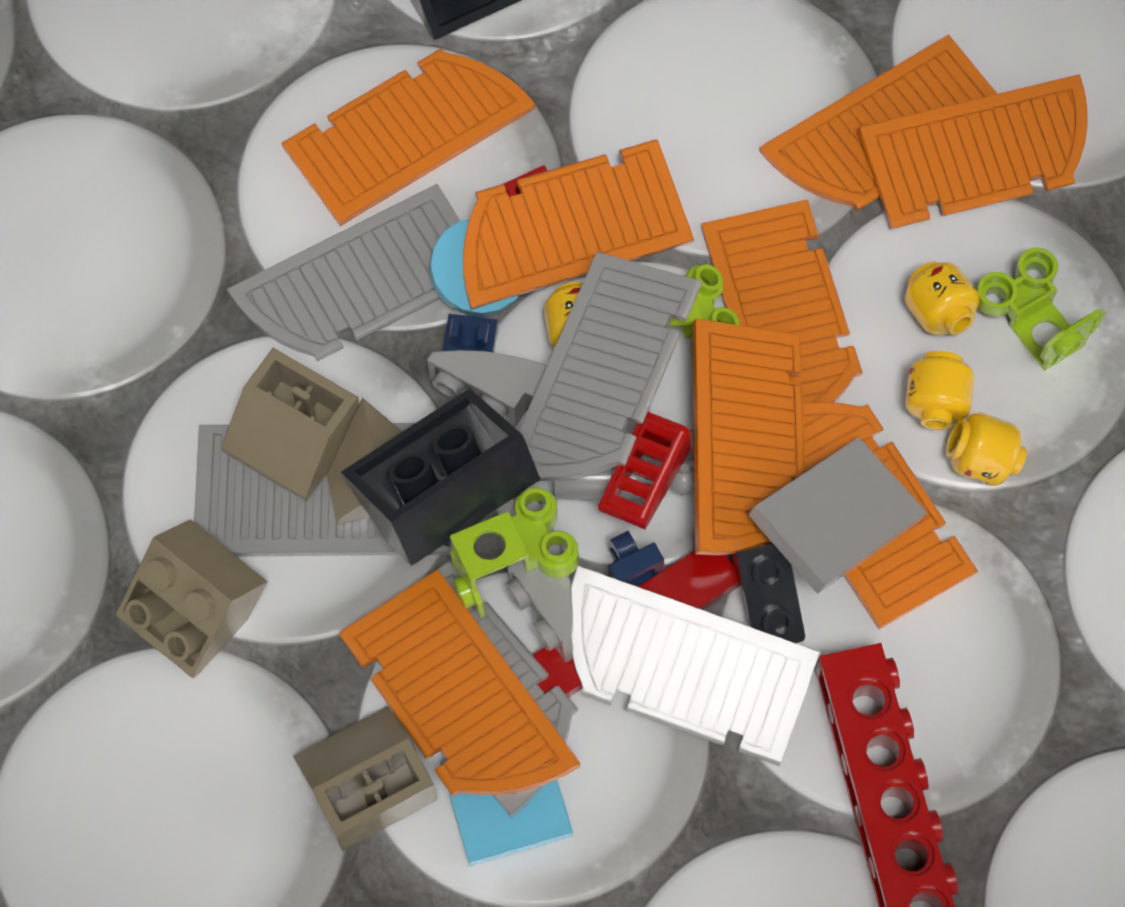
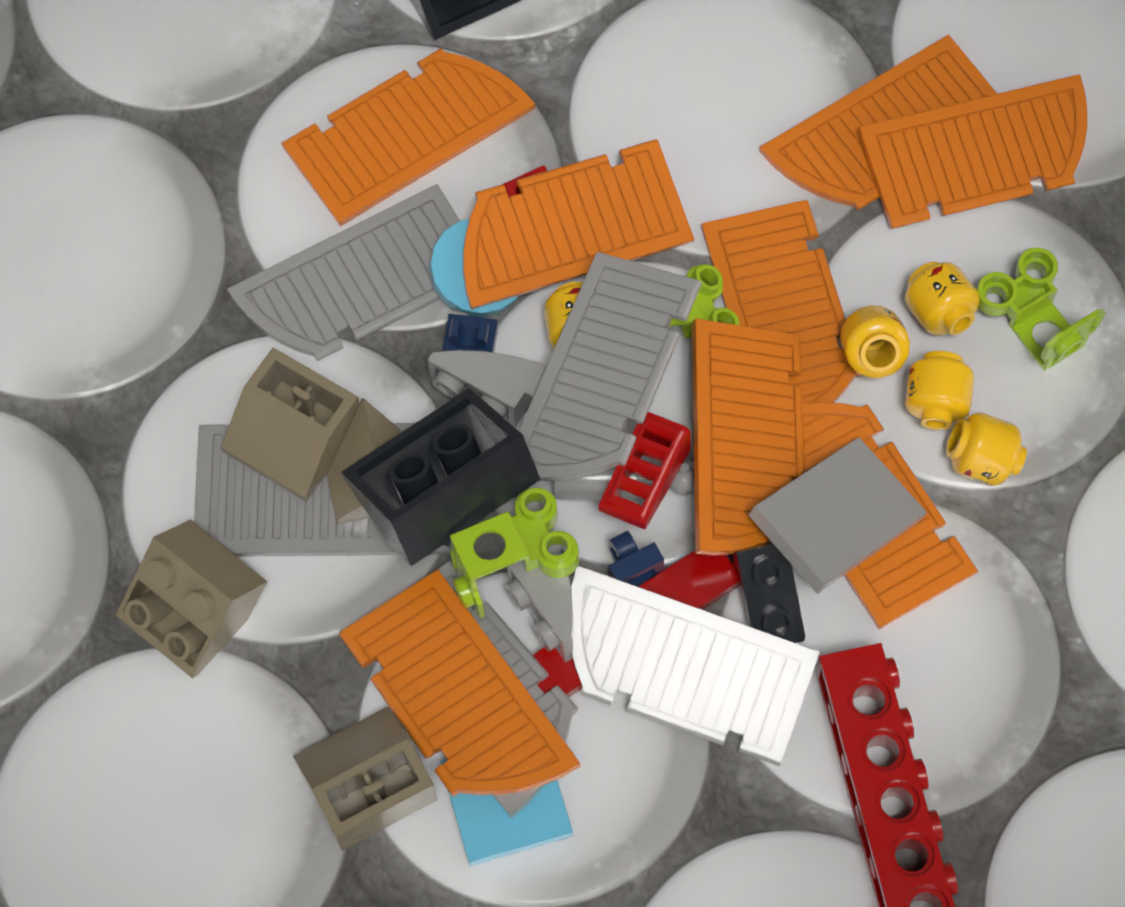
(875, 341): none -> yellow head

